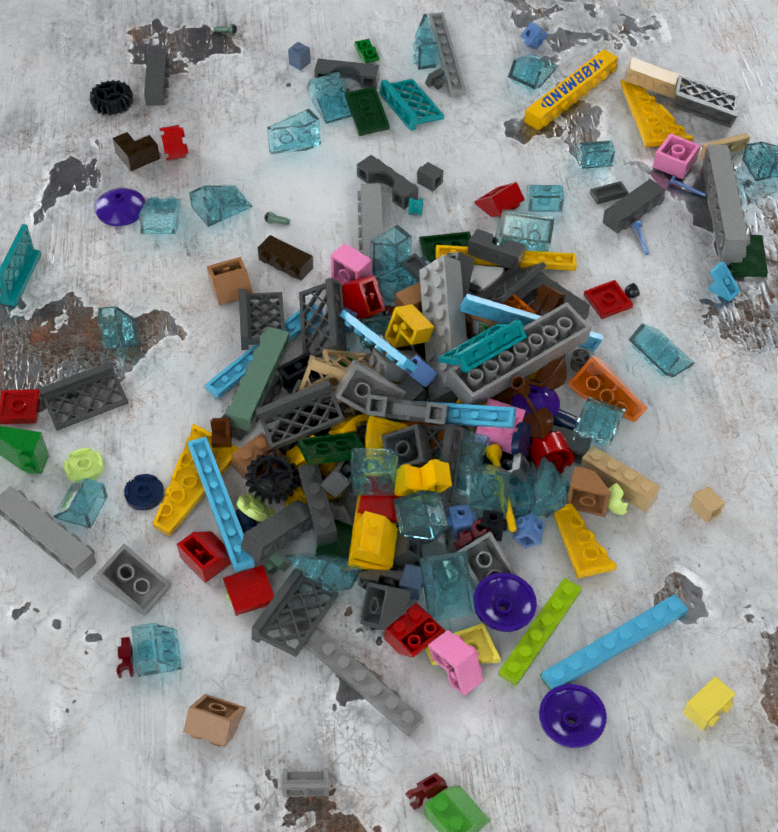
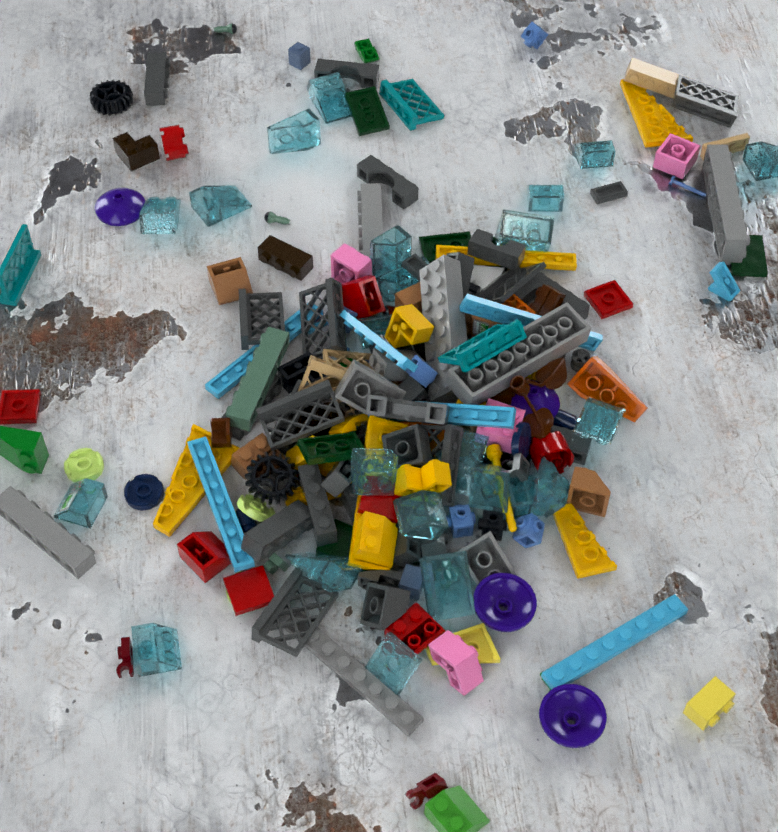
(91, 377): dark grey fence -> none
(117, 328): clear light blue slope -> none
(131, 580): light grey slope -> none
(213, 719): medium nougat slope -> none
(305, 783): light grey hinge -> none
(393, 663): none -> clear light blue plate
(415, 206): teal wheel -> none
(425, 45): clear light blue slope -> none
(430, 176): dark grey brick -> none
(435, 78): dark grey tile -> none
(447, 55): light grey plate -> none
(466, 537): dark red plate -> none
(503, 197): red slope -> none
(531, 71): clear light blue slope -> none
(540, 632): lime plate -> none
(571, 89): yellow brick -> none
(615, 502): yellowish green hair -> none
(632, 290): black hinge -> none
(633, 206): dark grey brick -> none
(636, 487): tan brick -> none
(637, 225): medium blue piece -> none
(660, 351): clear light blue slope -> none
(707, 504): tan brick -> none

